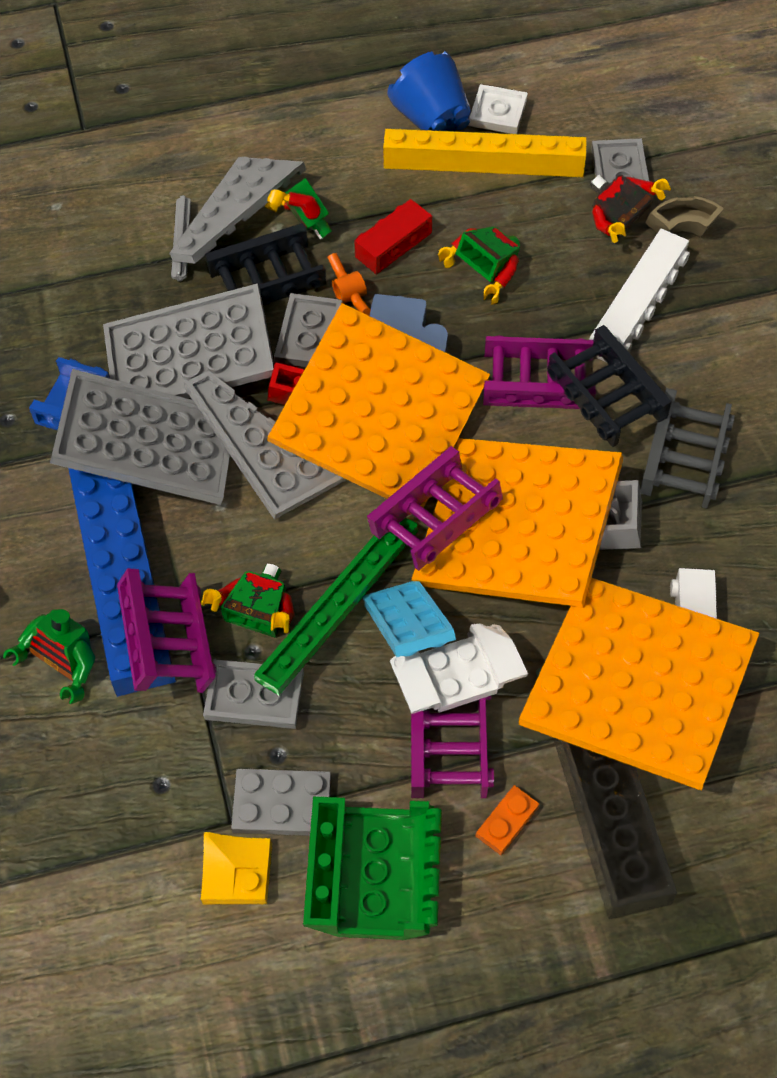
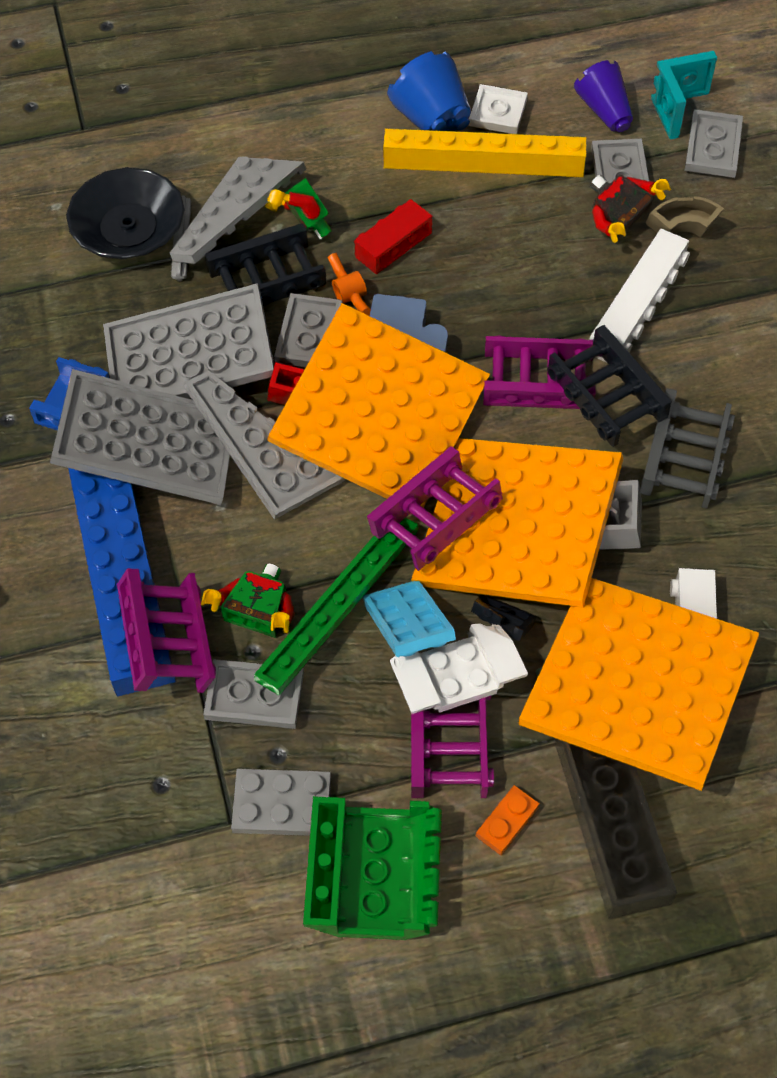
(61, 645): green torso -> none
(125, 213): none -> black dish
(235, 869): yellow plate -> none
(488, 253): torso -> none
(511, 619): none -> black wing
(606, 95): none -> dark purple cone
(674, 89): none -> teal bracket
(714, 143): none -> light grey plate

